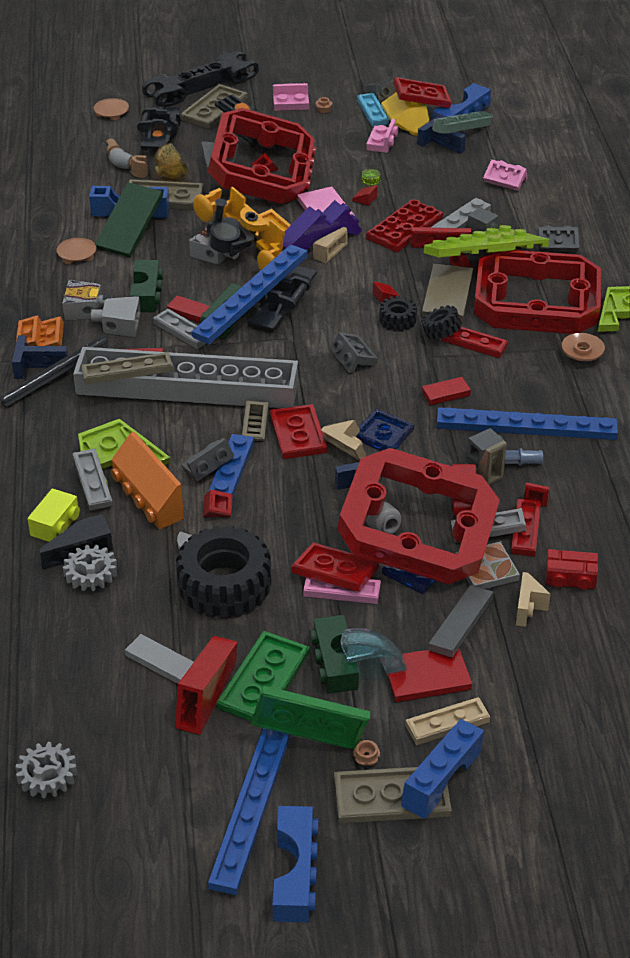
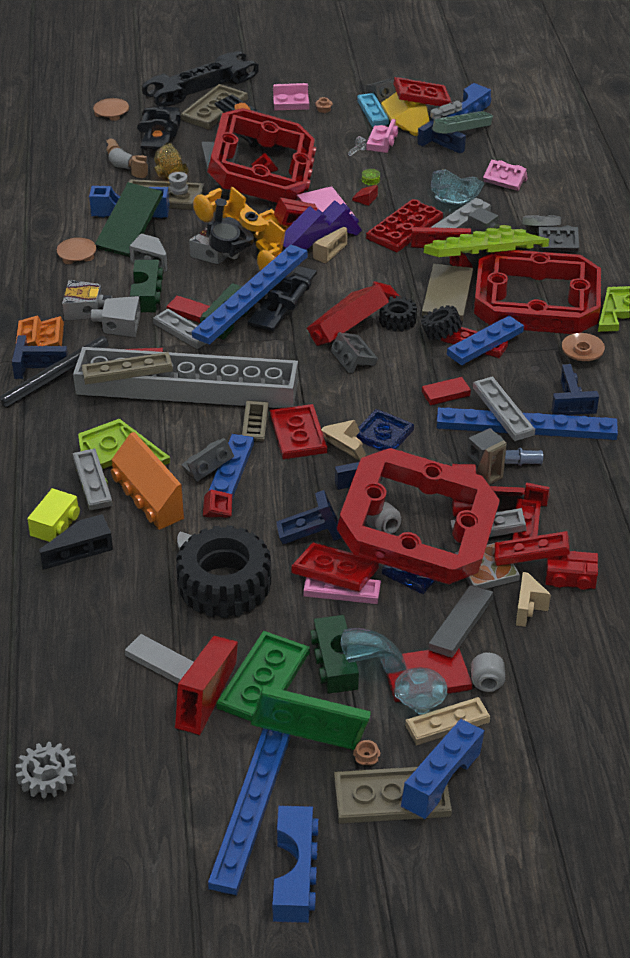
(90, 567): light grey gear -> none
(148, 248): none -> light grey slope
(178, 183): none -> light grey wheel
(289, 210): none -> red brick
(310, 521): none -> dark blue bracket
(347, 314): none -> red slope
(360, 144): none -> clear hand
(420, 689): none -> clear light blue dish
(445, 110): none -> light grey axle
(453, 189): none -> clear light blue brick
(485, 340): none -> blue plate
(488, 672): none -> light grey head
(503, 408): none -> light grey tile
(508, 491): none -> red piece
(532, 548): none -> red tile
(537, 220): none -> light grey tile
(572, 399): none -> dark blue bracket

